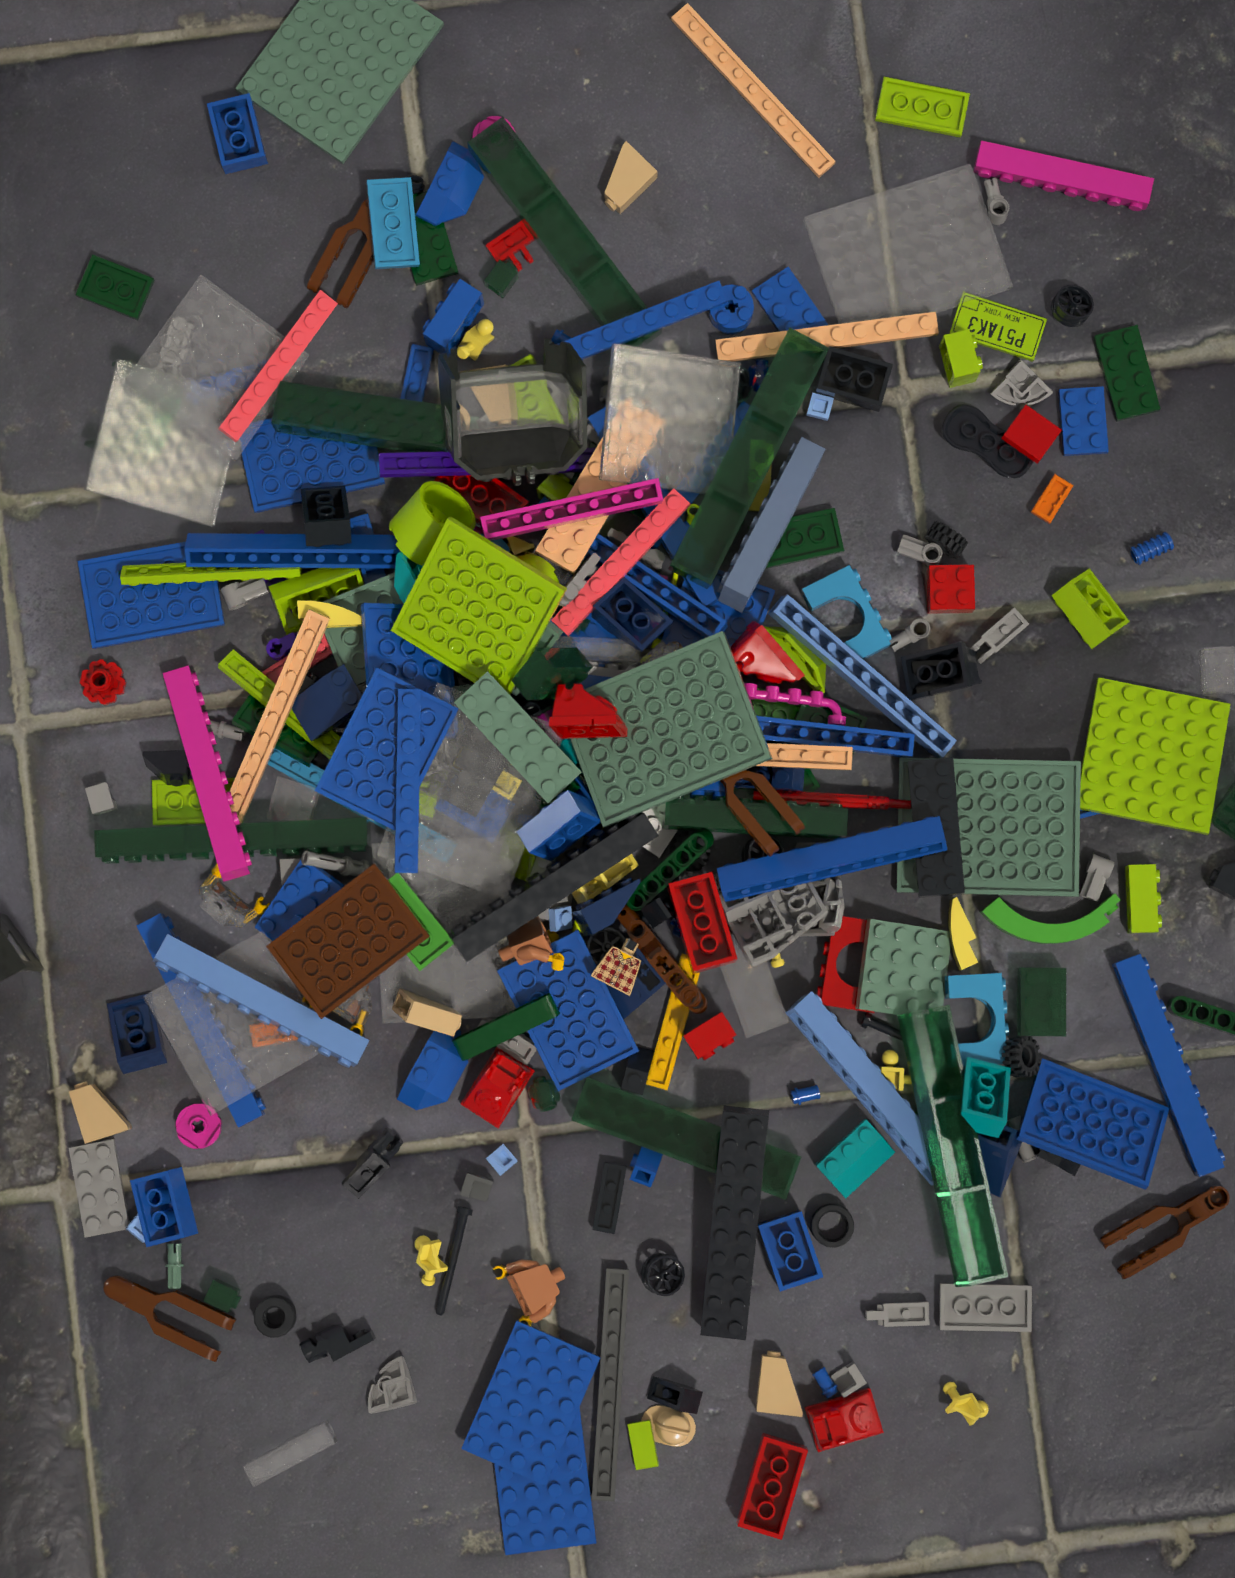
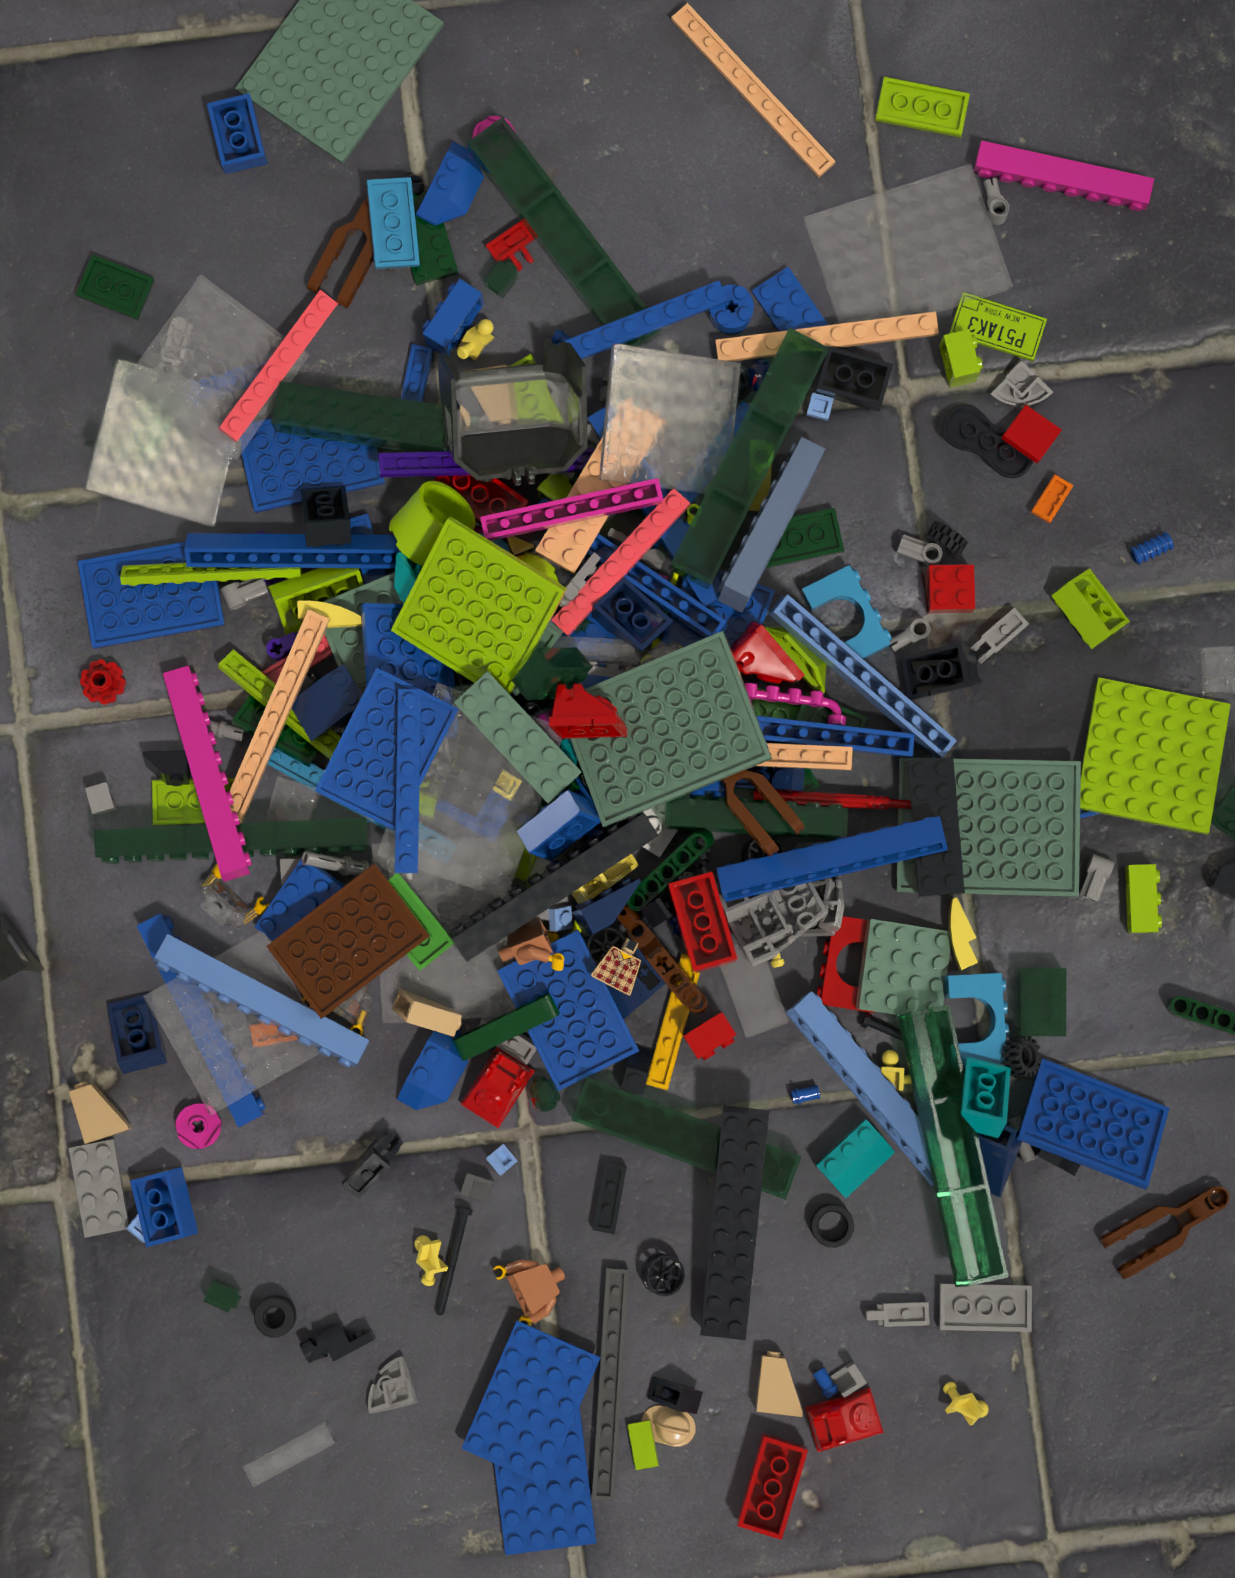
(145, 1300): reddish brown piece -> none
(174, 1266): sand green axle -> none
(629, 179): tan slope -> none
(647, 1162): blue brick -> none
(790, 1250): blue brick -> none
(1031, 931): bright green arch -> none
(1075, 296): black wheel -> none
(1083, 421): blue plate -> none
(1126, 373): dark green plate -> none
(1168, 1065): blue brick -> none

